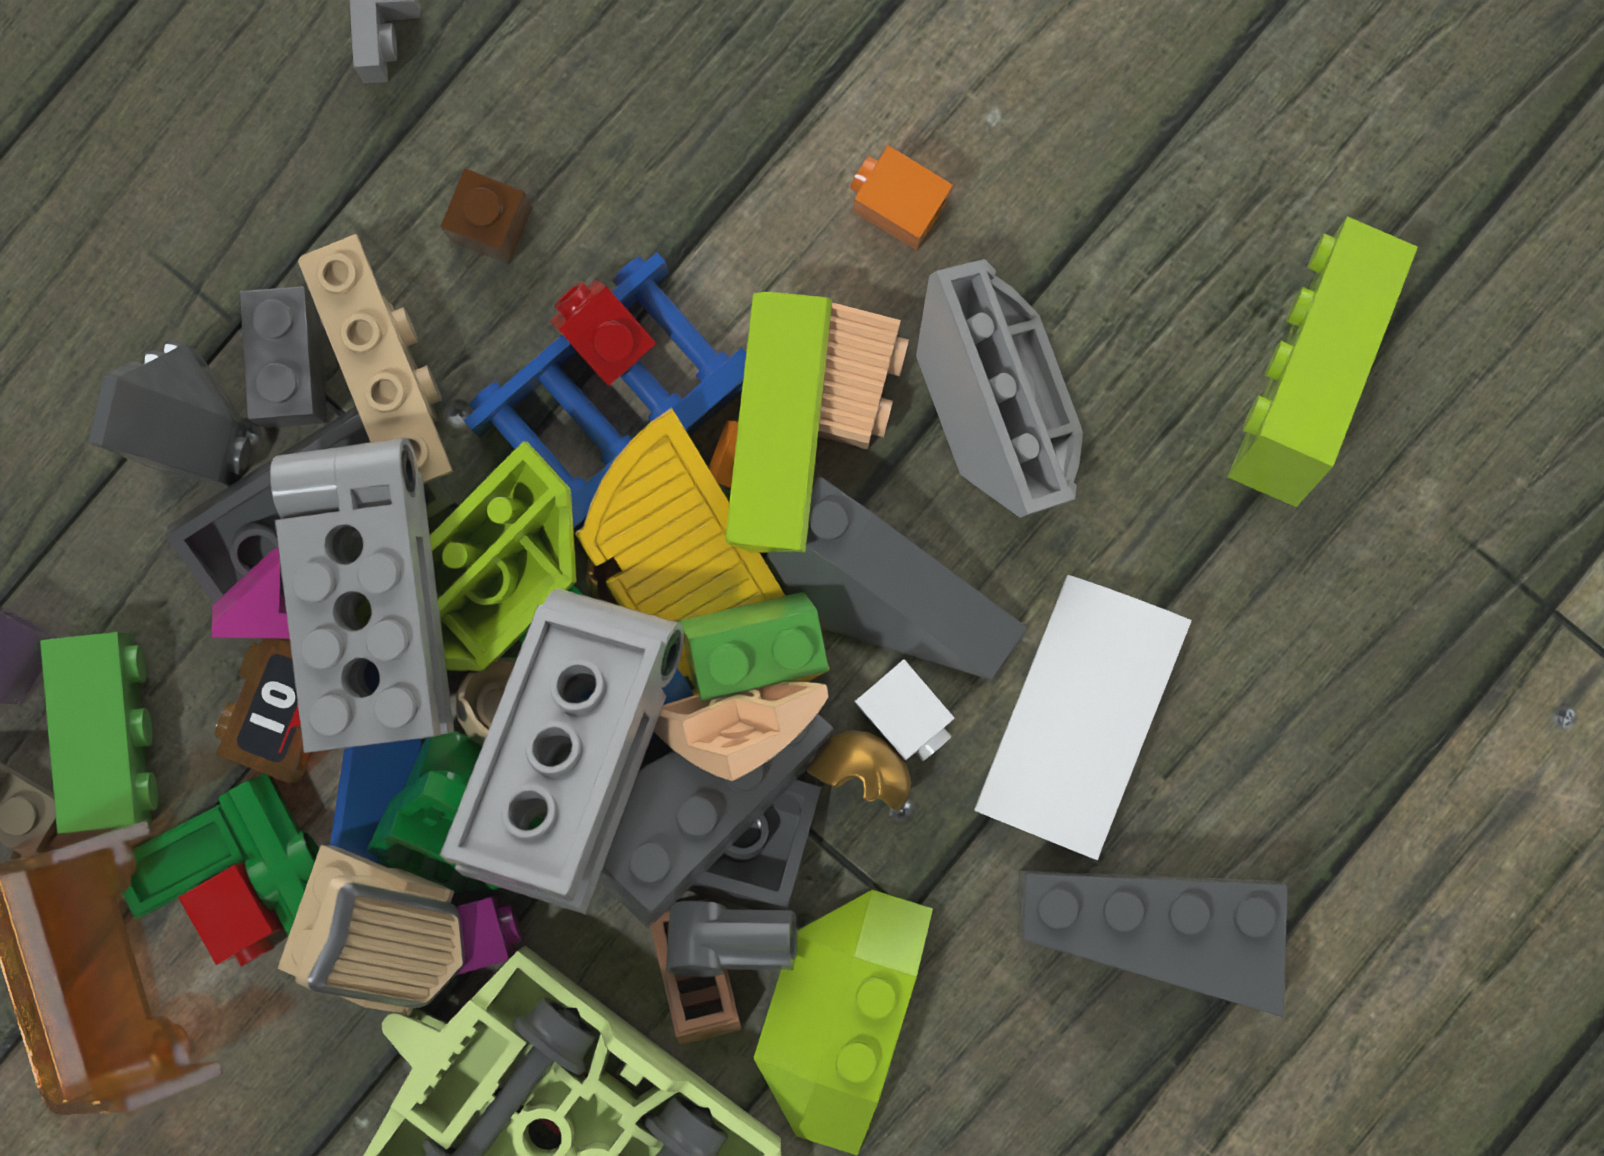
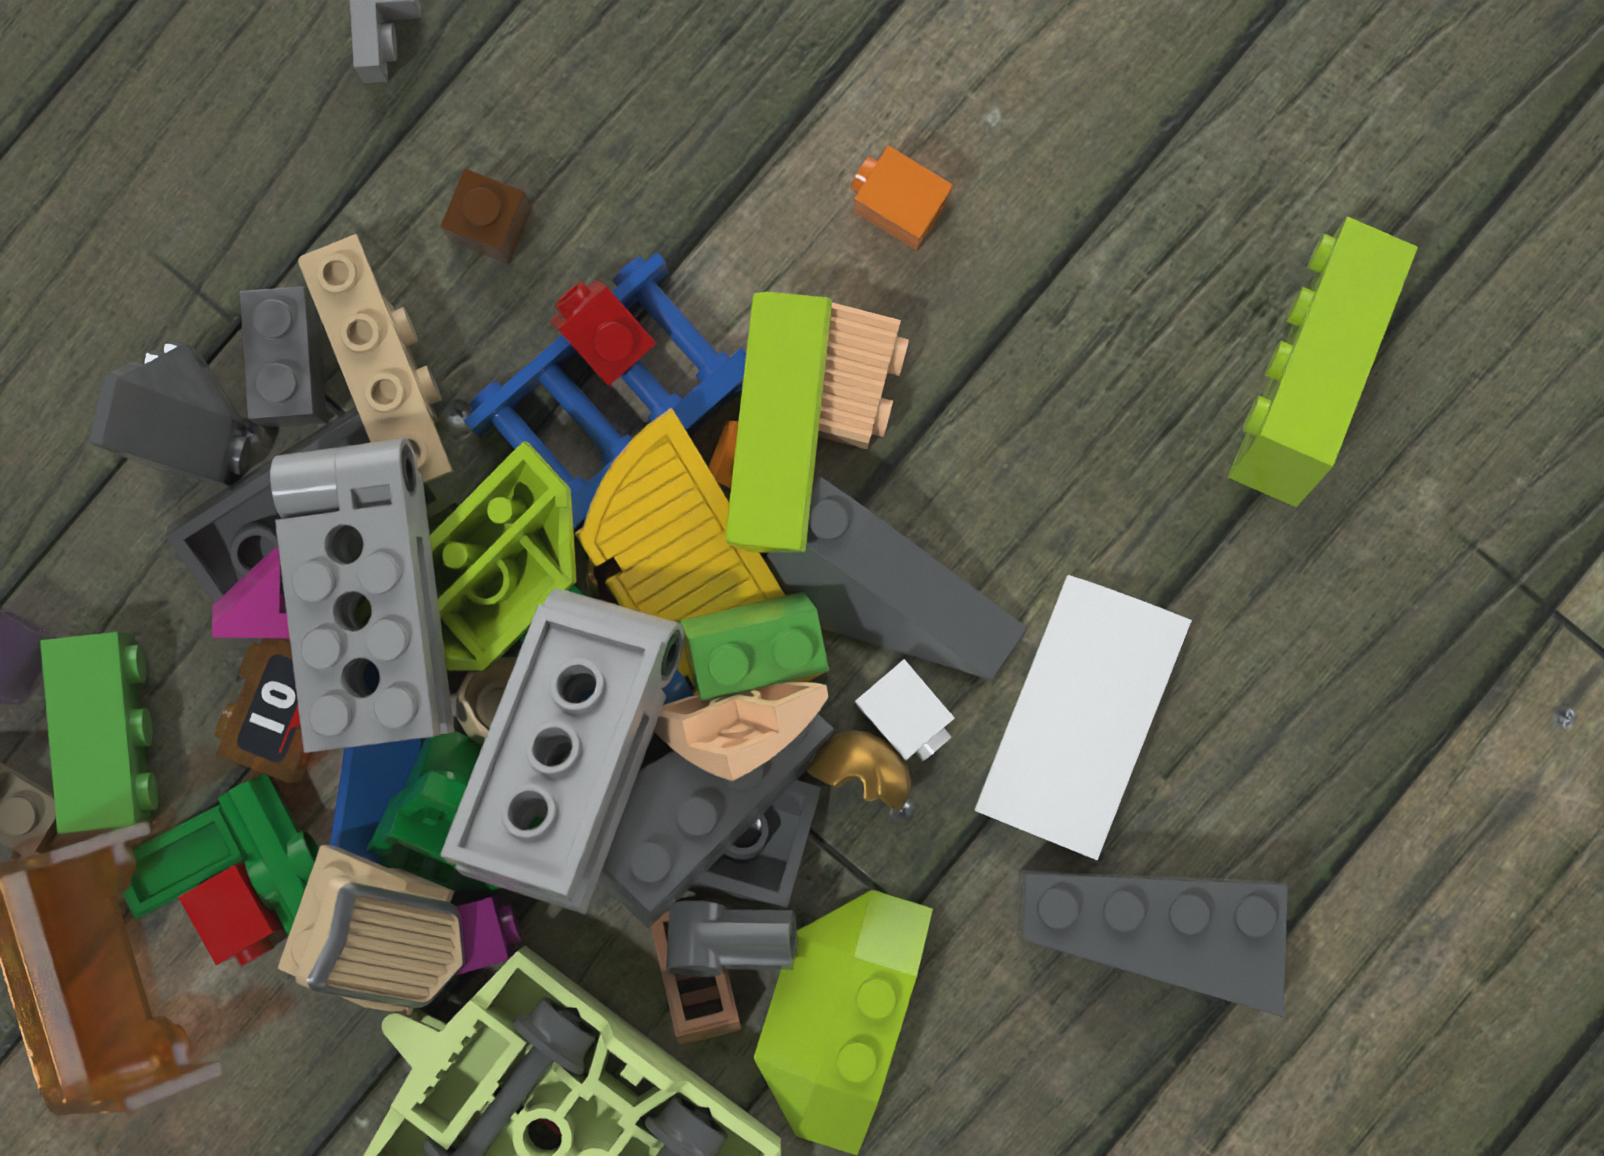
(998, 390): light grey wedge -> none

